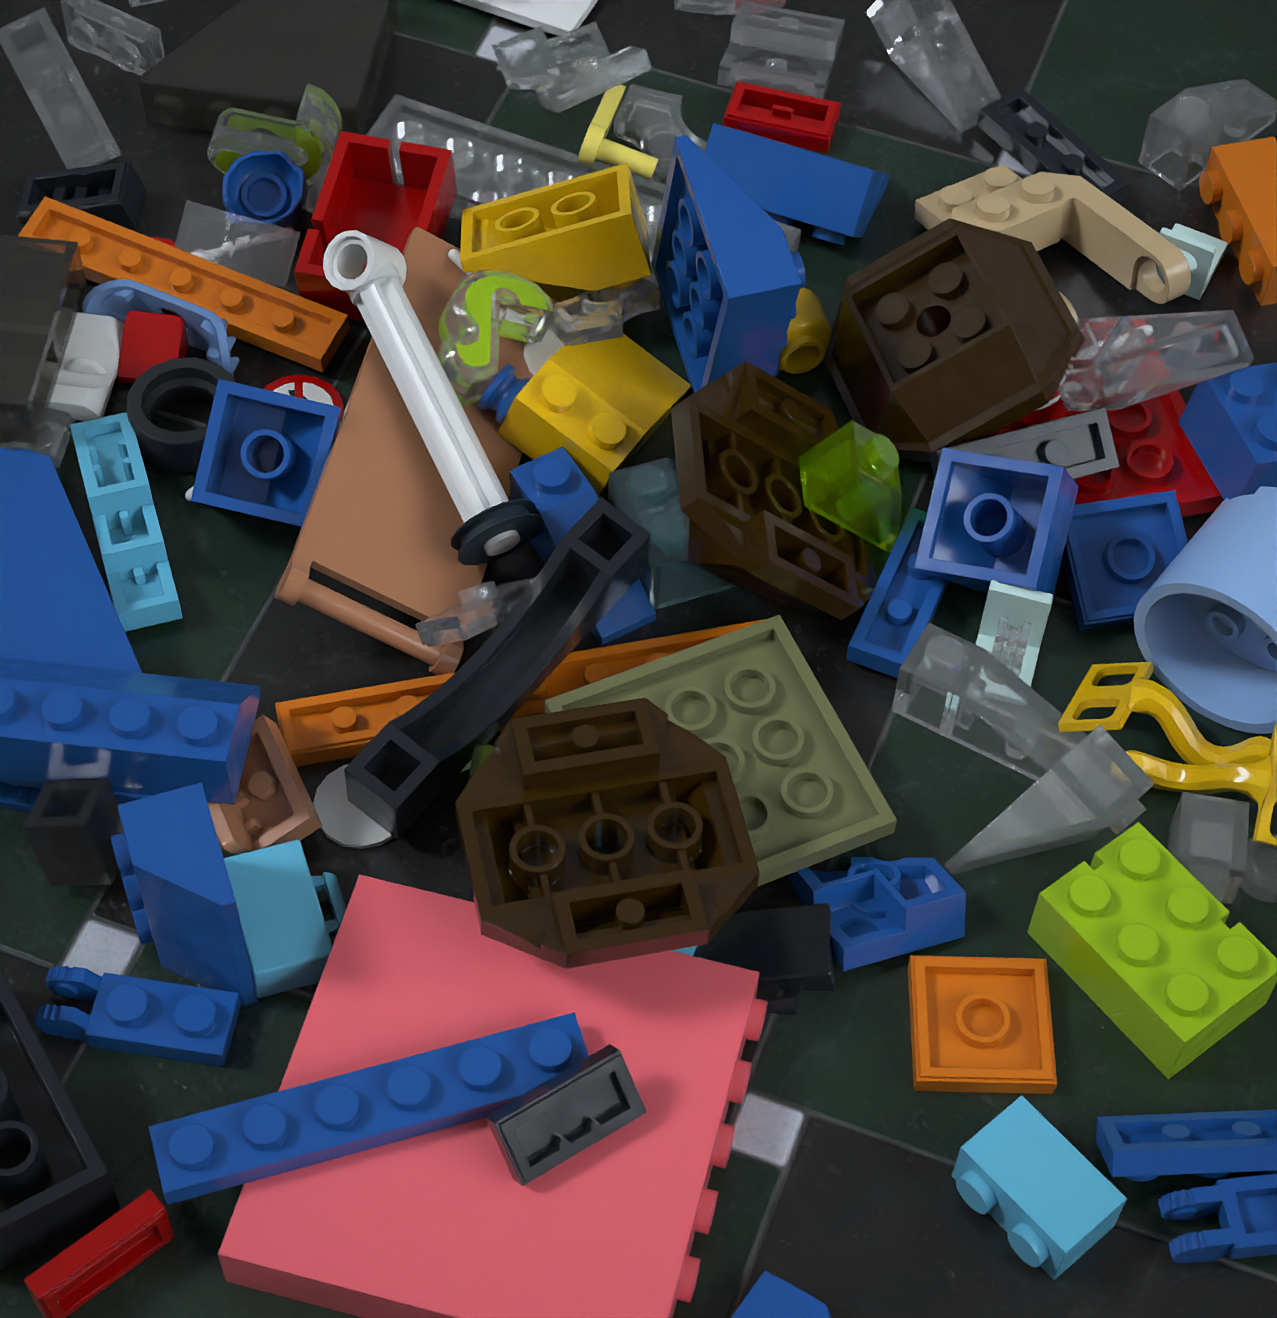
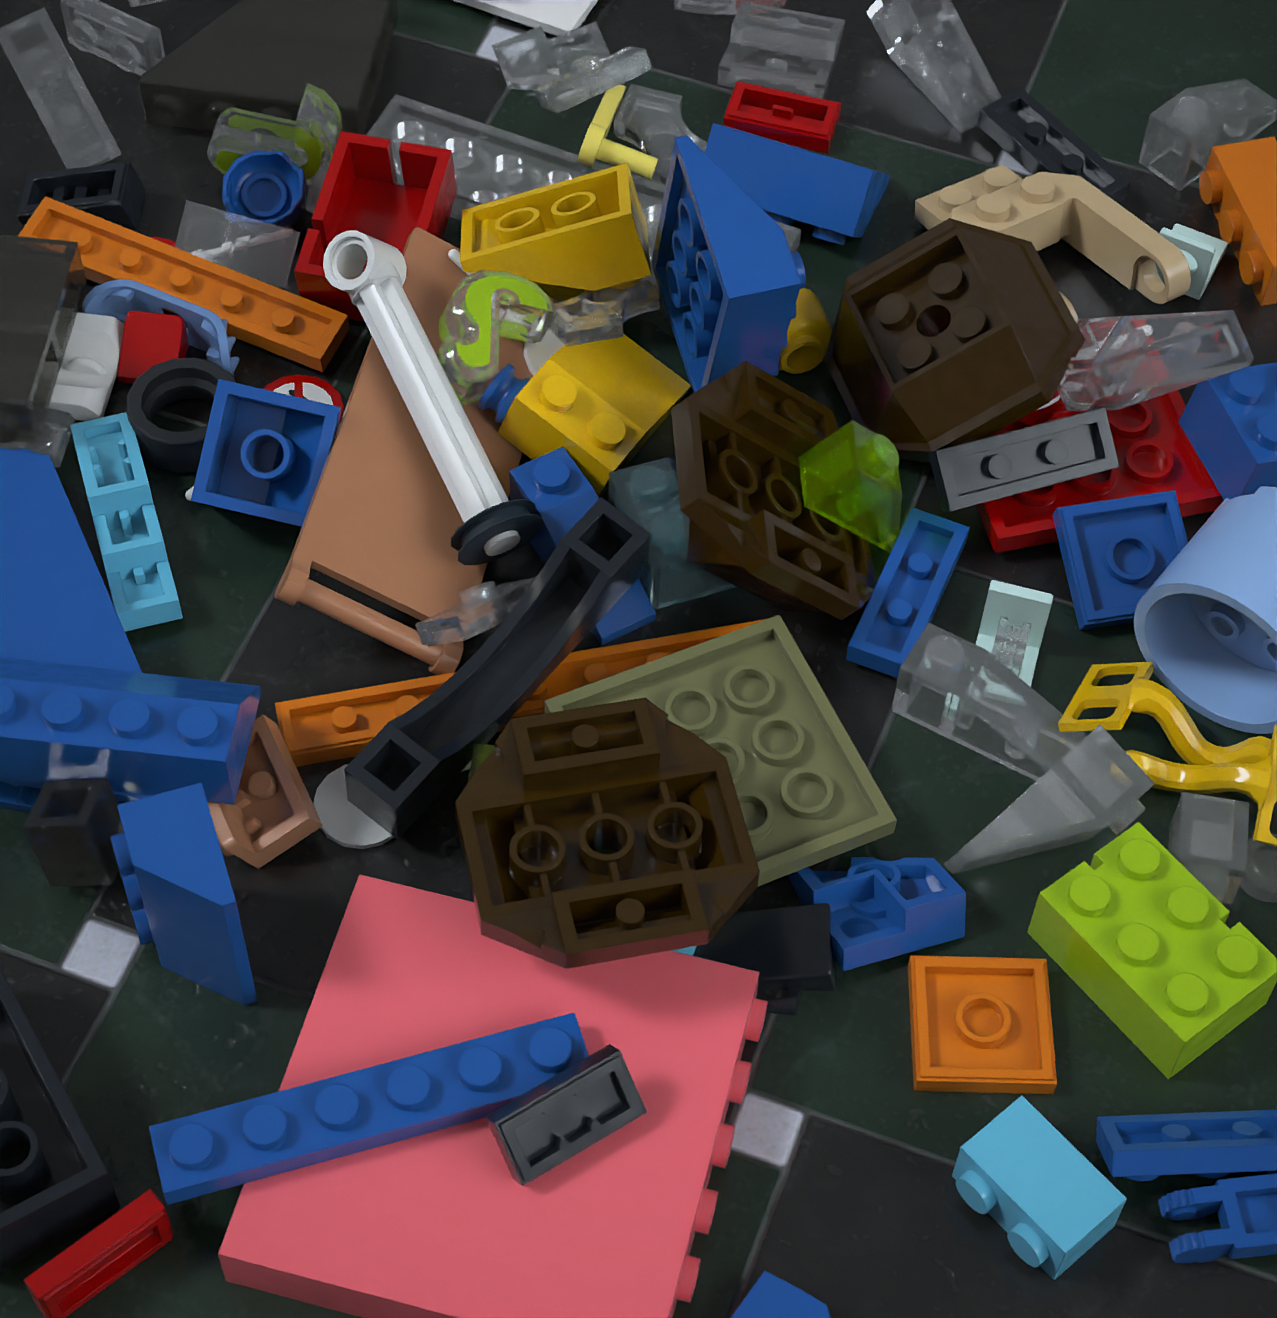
(142, 1016): blue hinge -> none
(283, 916): medium azure piece -> none
(996, 522): blue slope -> none

